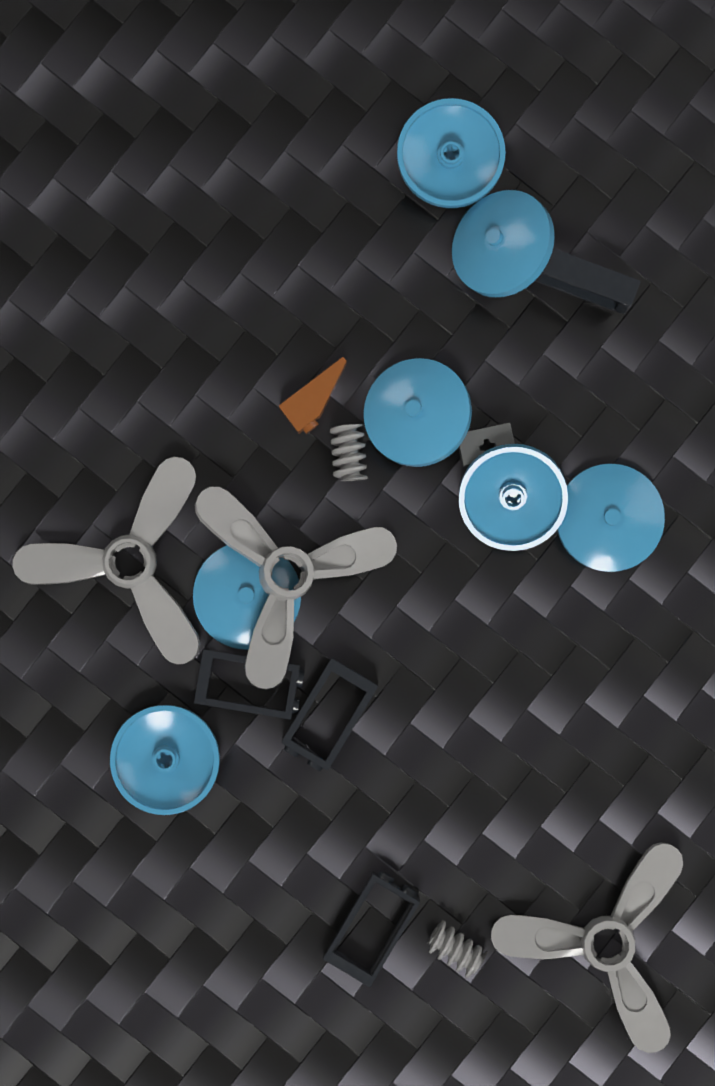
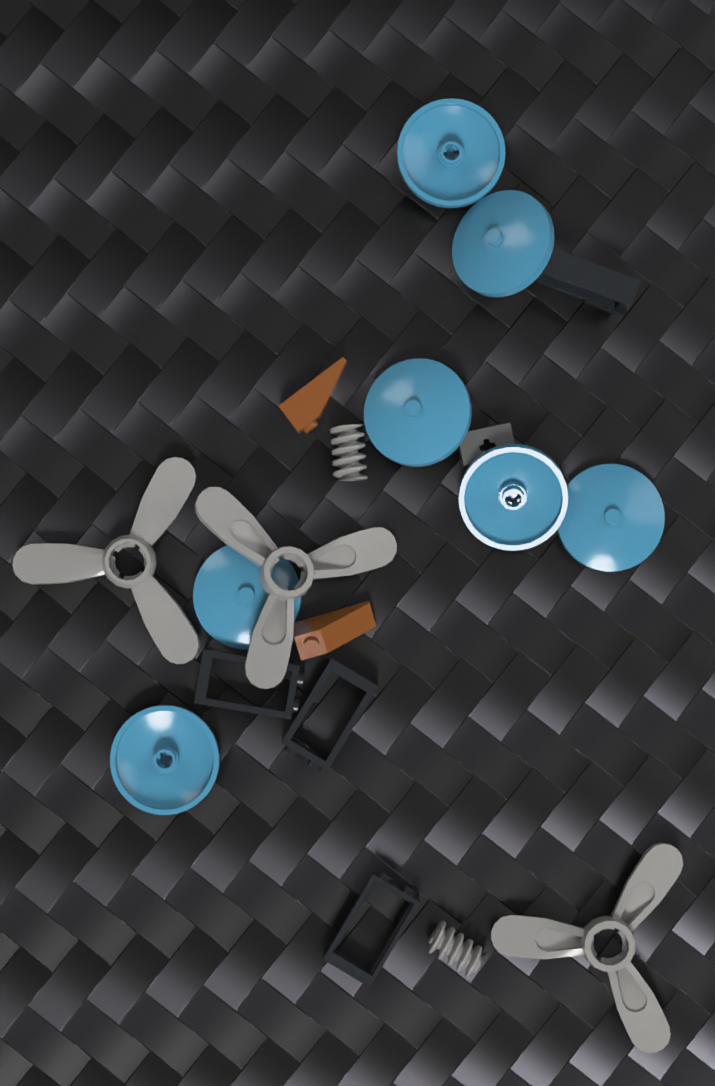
(330, 630): none -> dark orange slope

